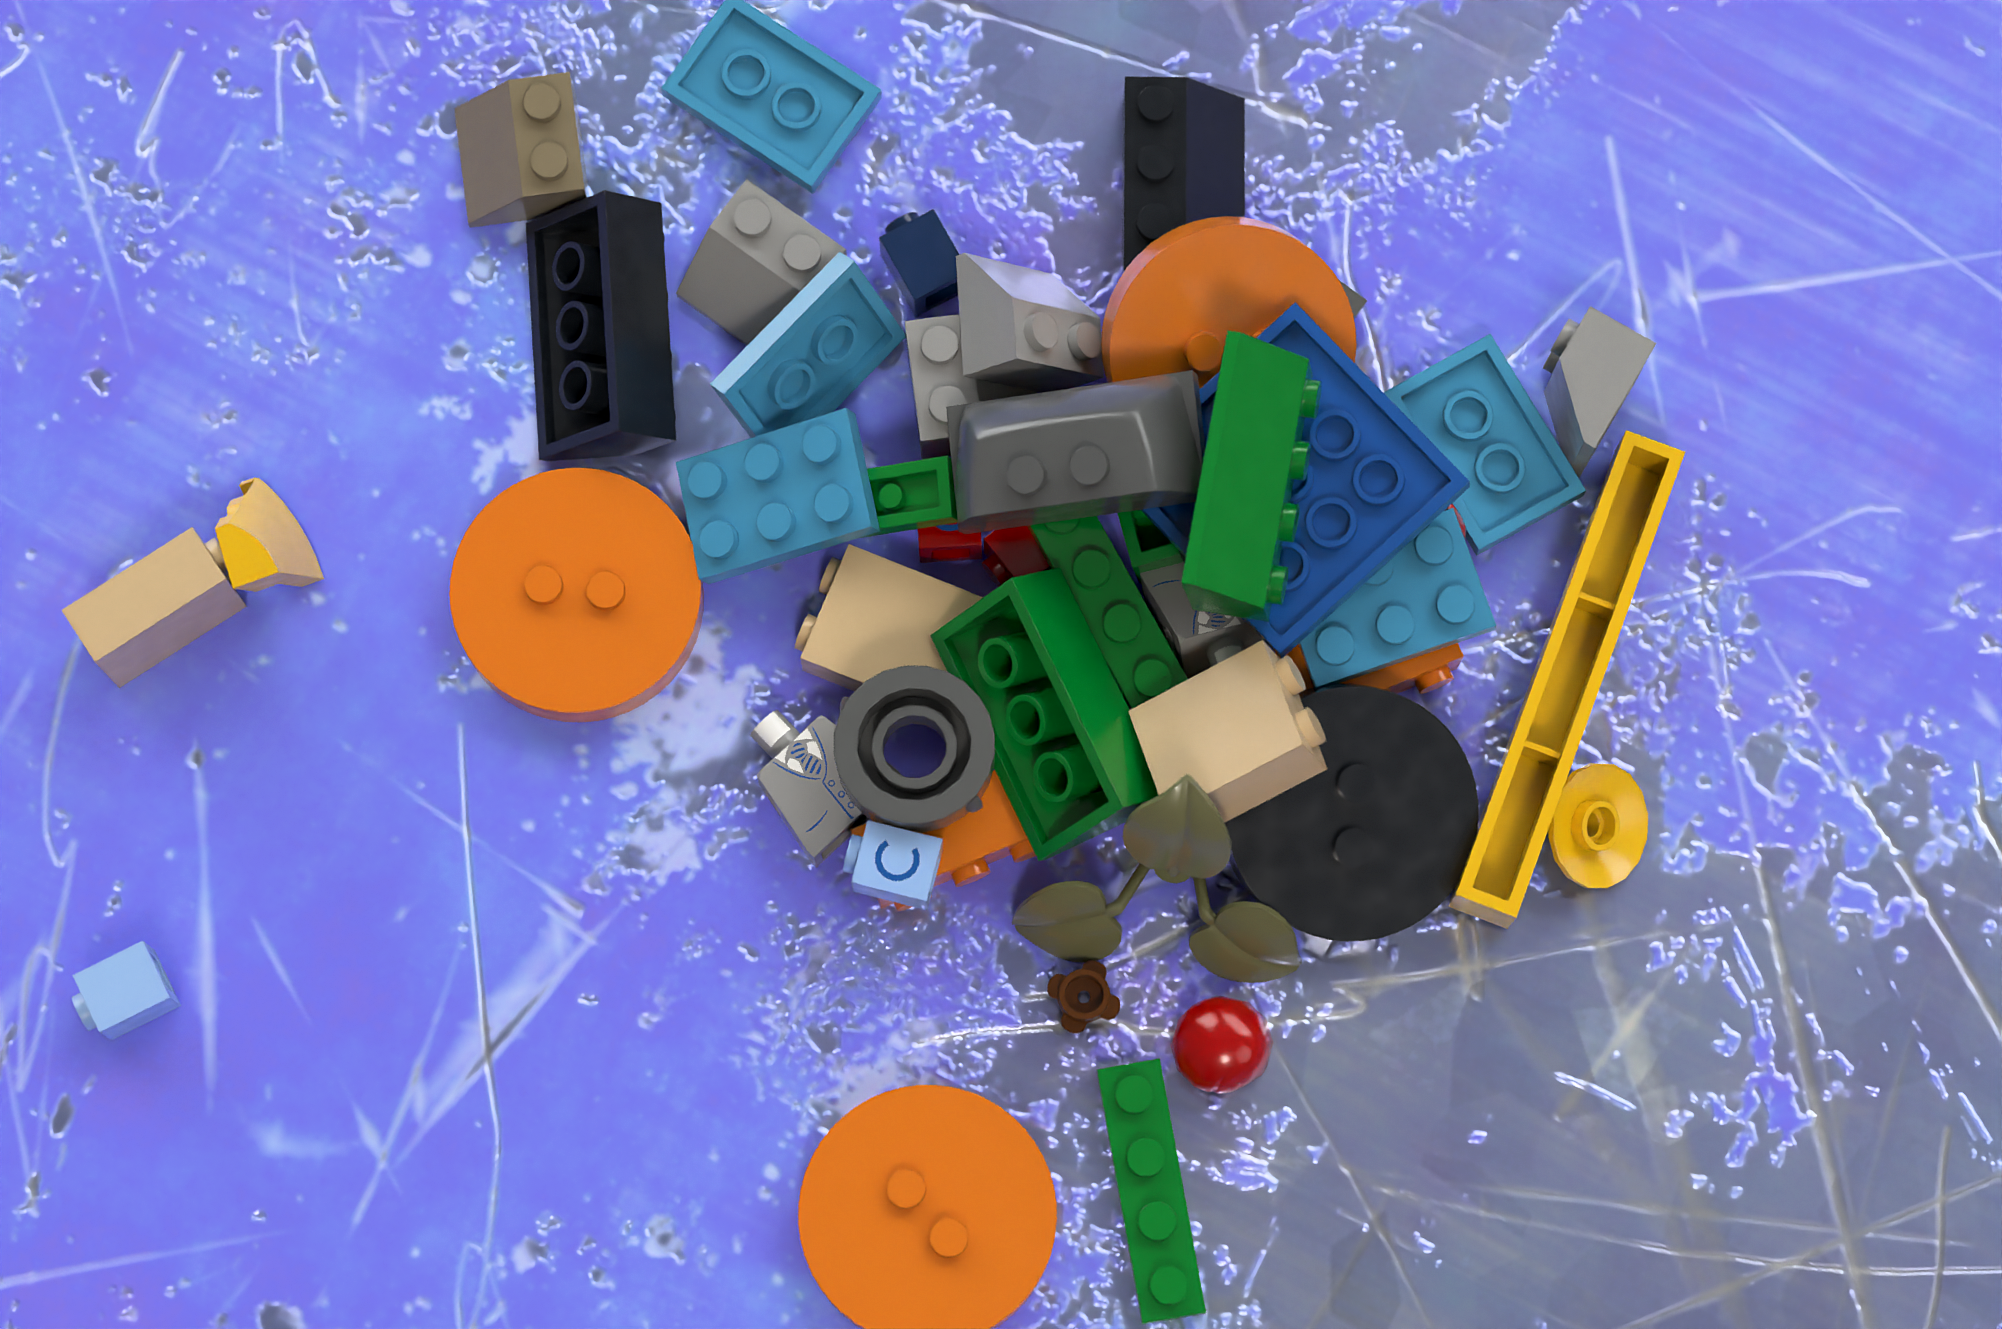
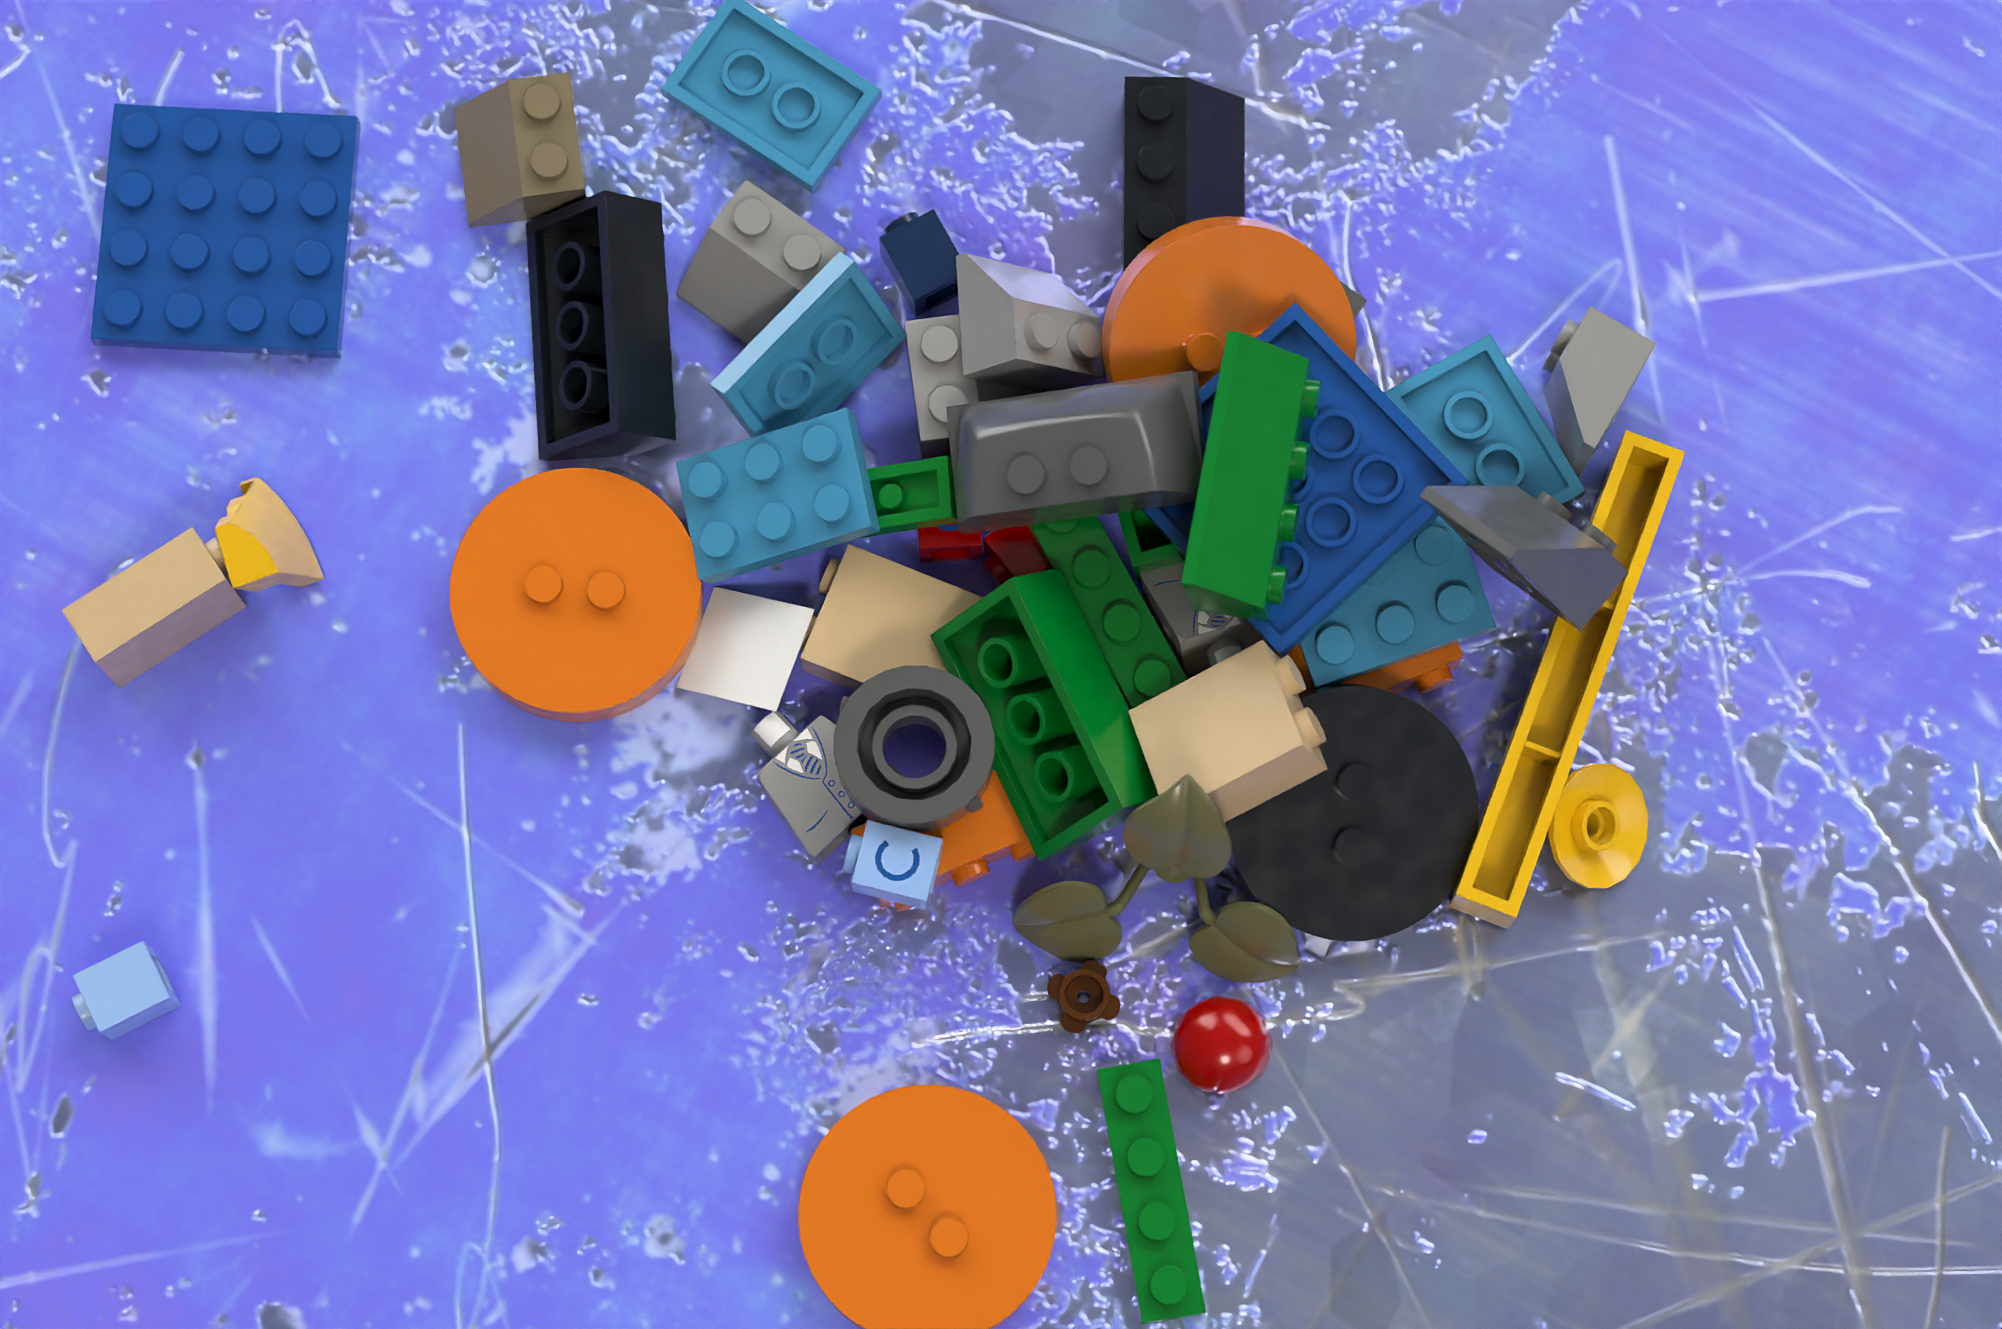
(226, 231): none -> blue plate
(745, 648): none -> white sticker
(1533, 546): none -> dark grey slope

